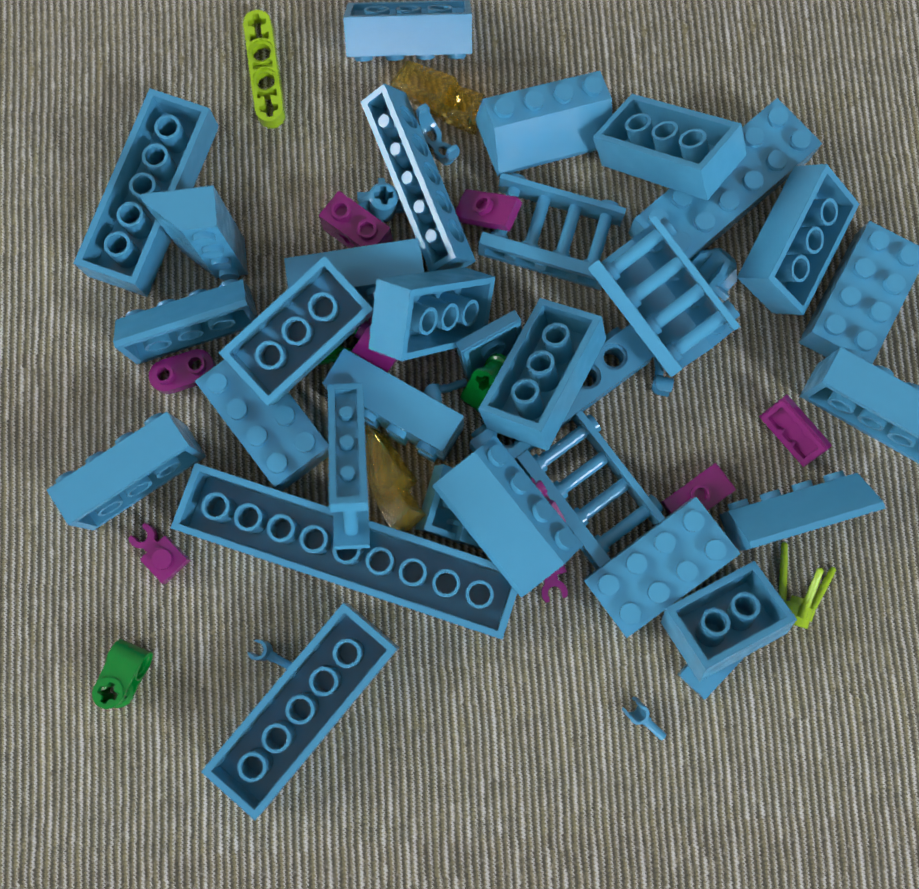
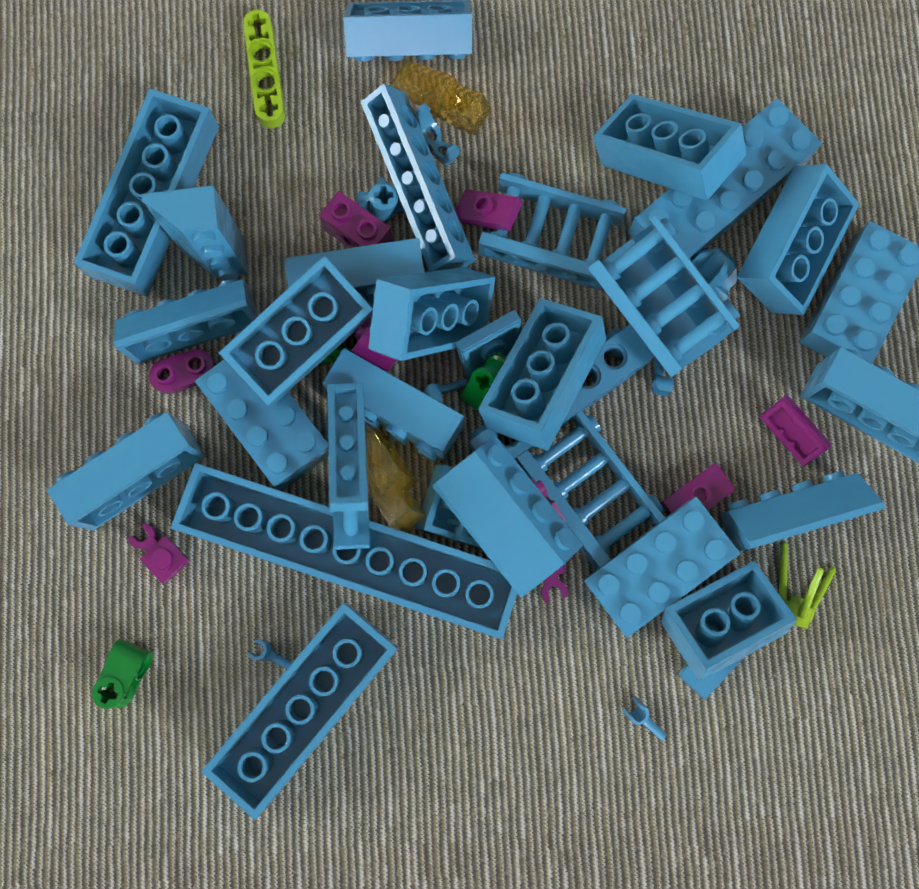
(544, 122): dark azure slope -> none

